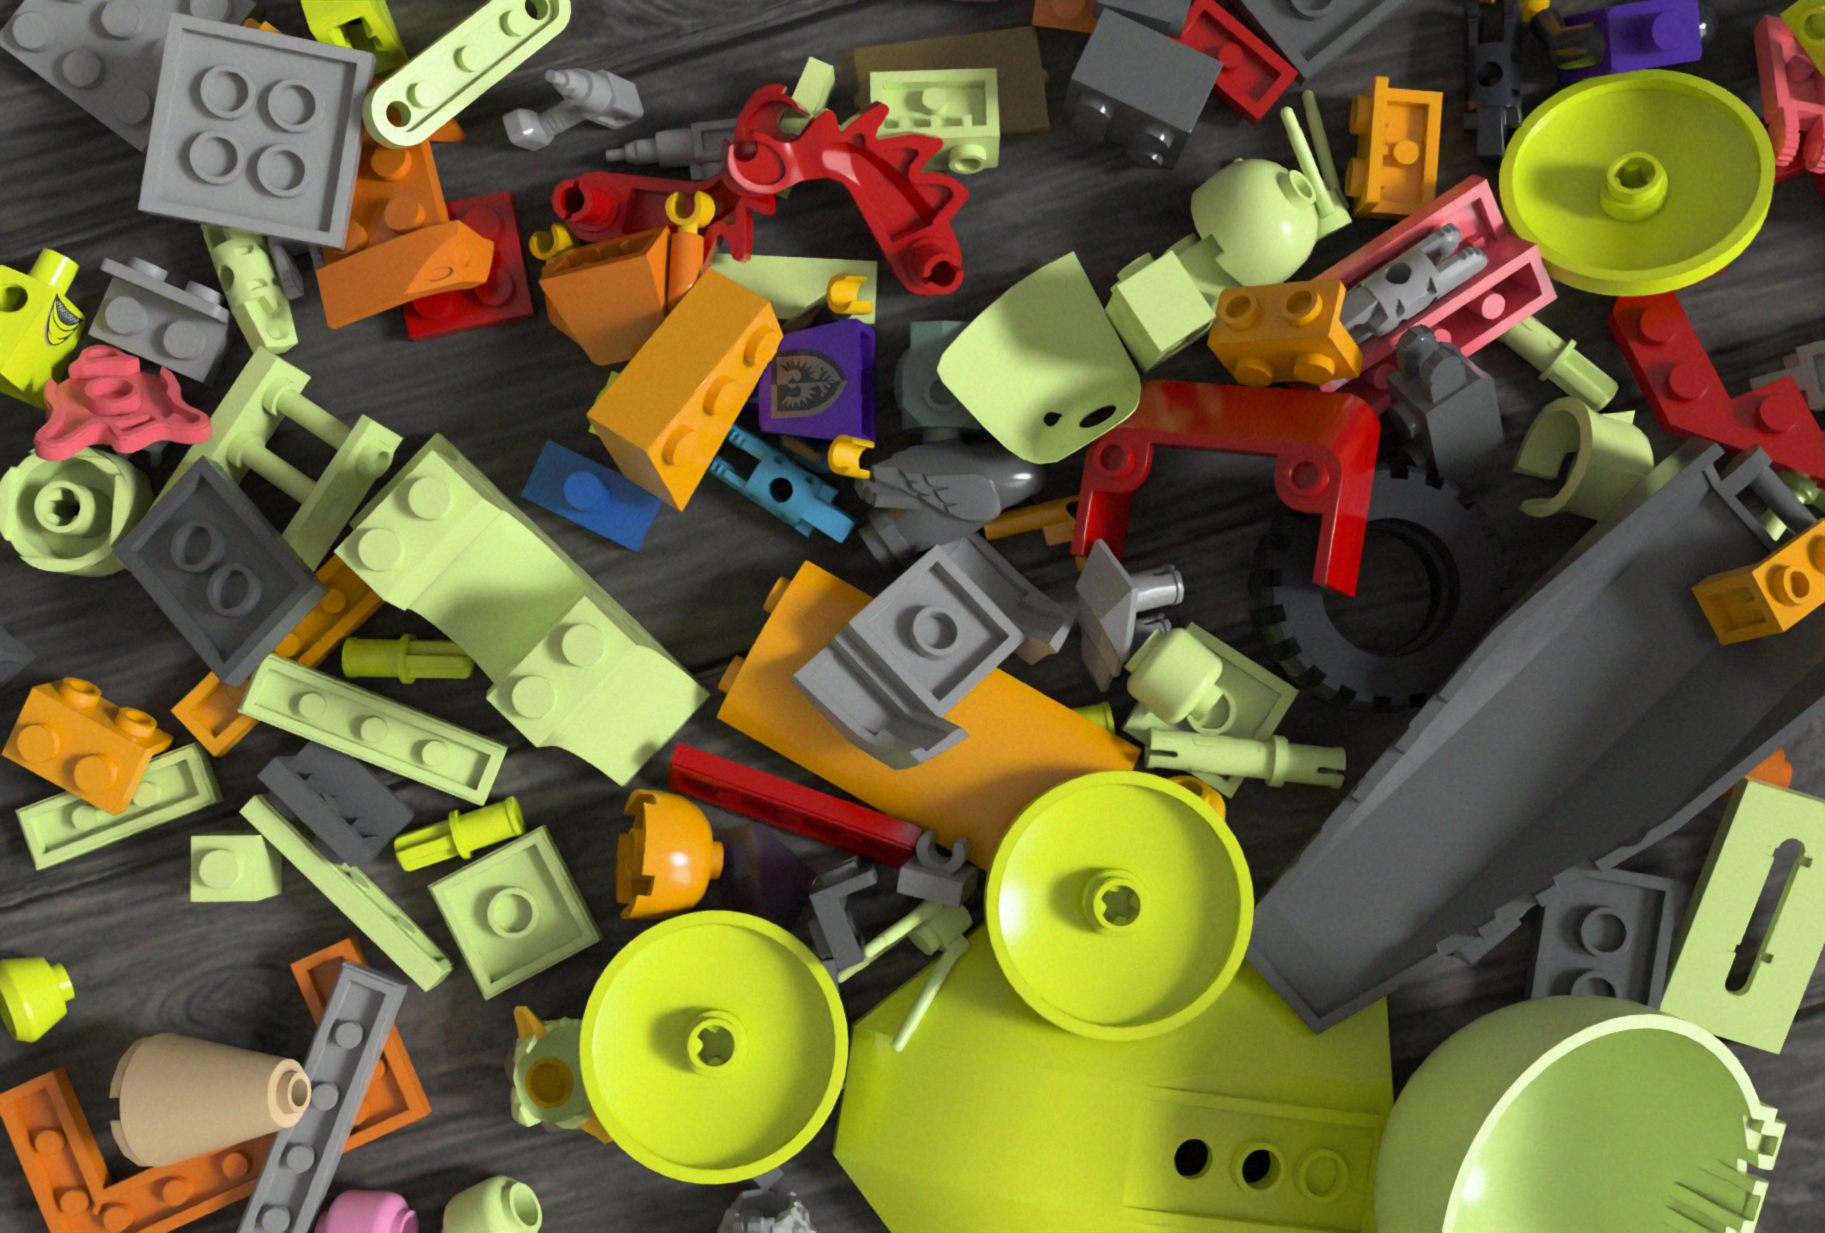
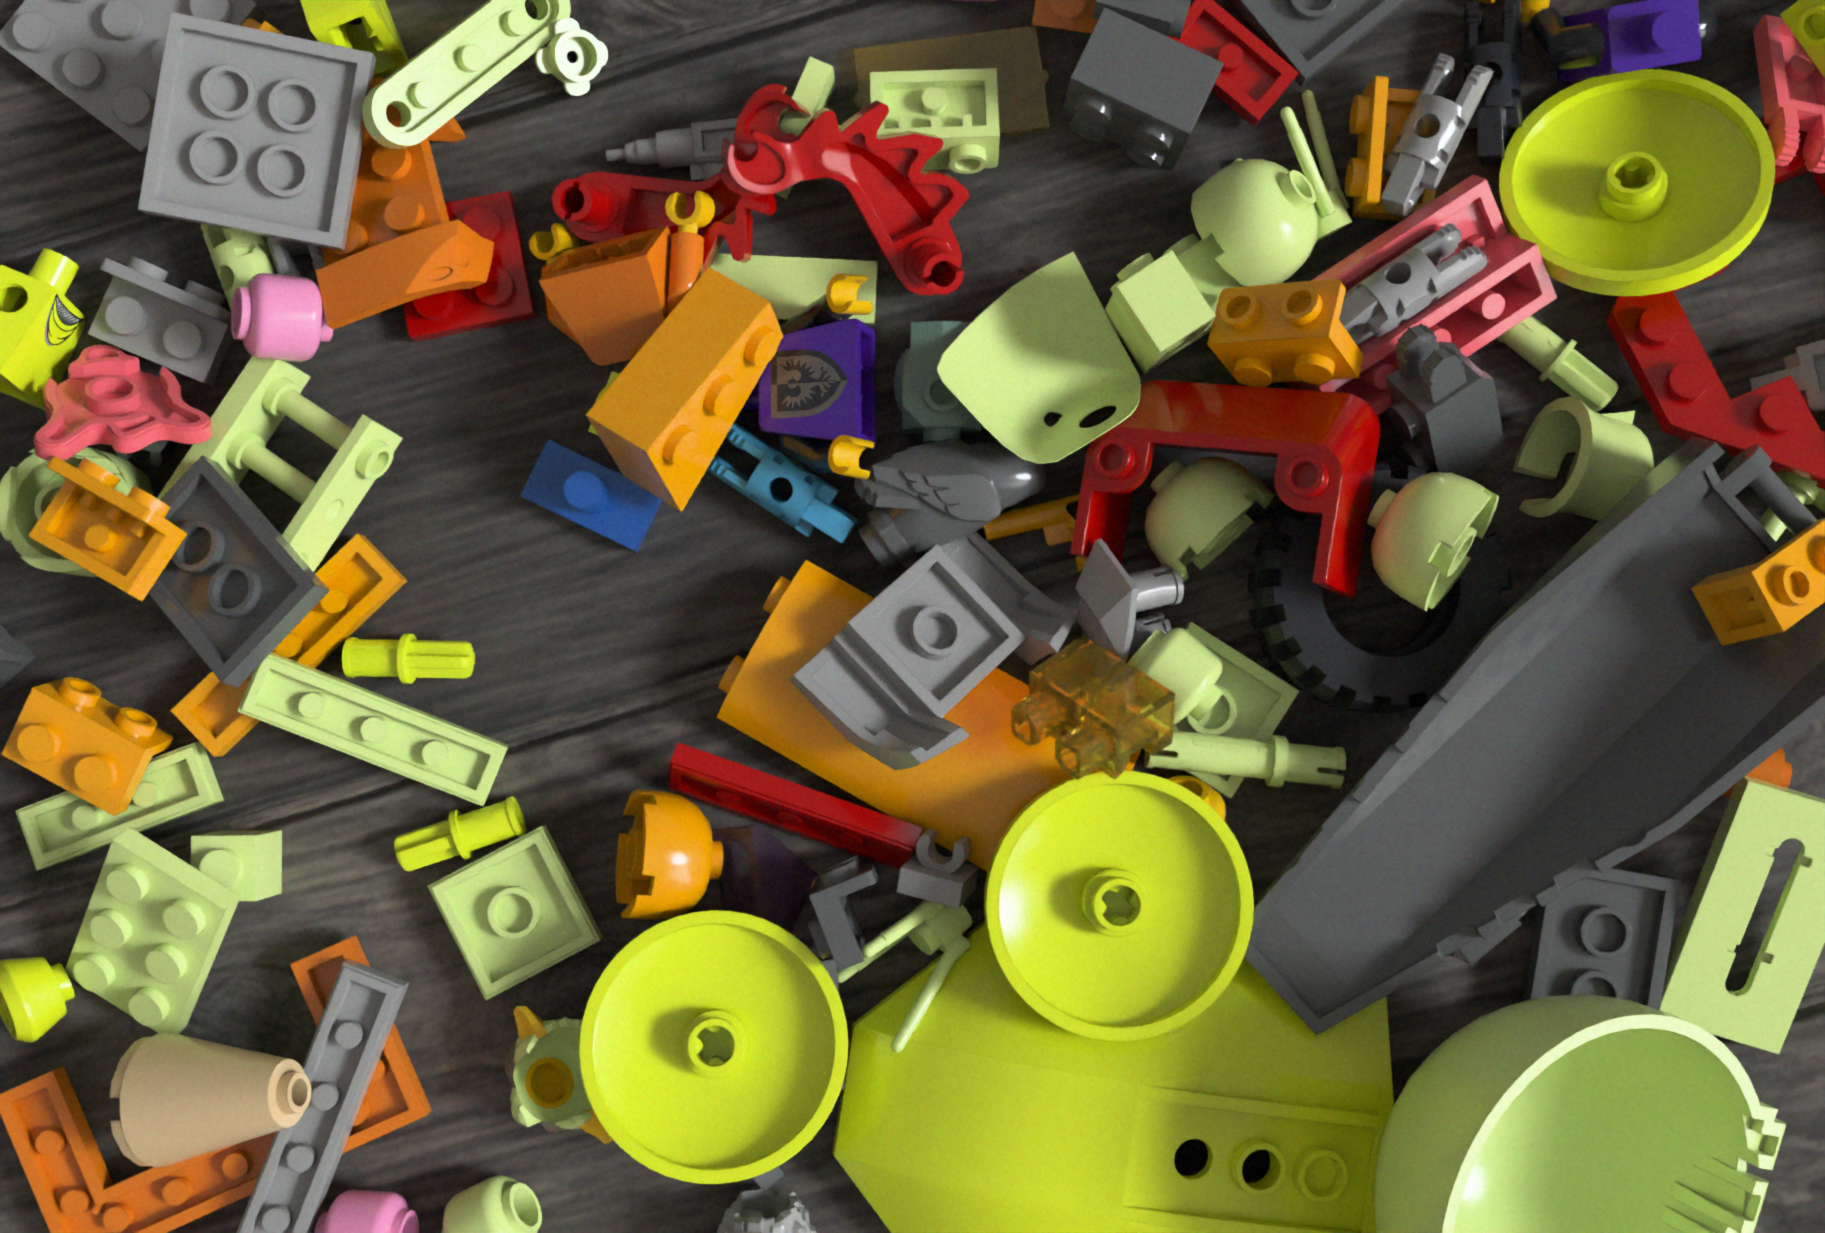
(107, 531): none -> light orange bracket
(150, 933): none -> yellowish green plate
(279, 317): none -> bright pink head
(338, 801): dark grey bracket -> none
(354, 896): yellowish green tile -> none
(548, 637): yellowish green piece -> none
(586, 95): light grey piece -> none
(589, 52): none -> plate
(1094, 710): none -> clear yellow hips
(1201, 510): none -> yellowish green cylinder
(1422, 161): none -> light grey hinge
(1427, 534): none -> yellowish green cylinder

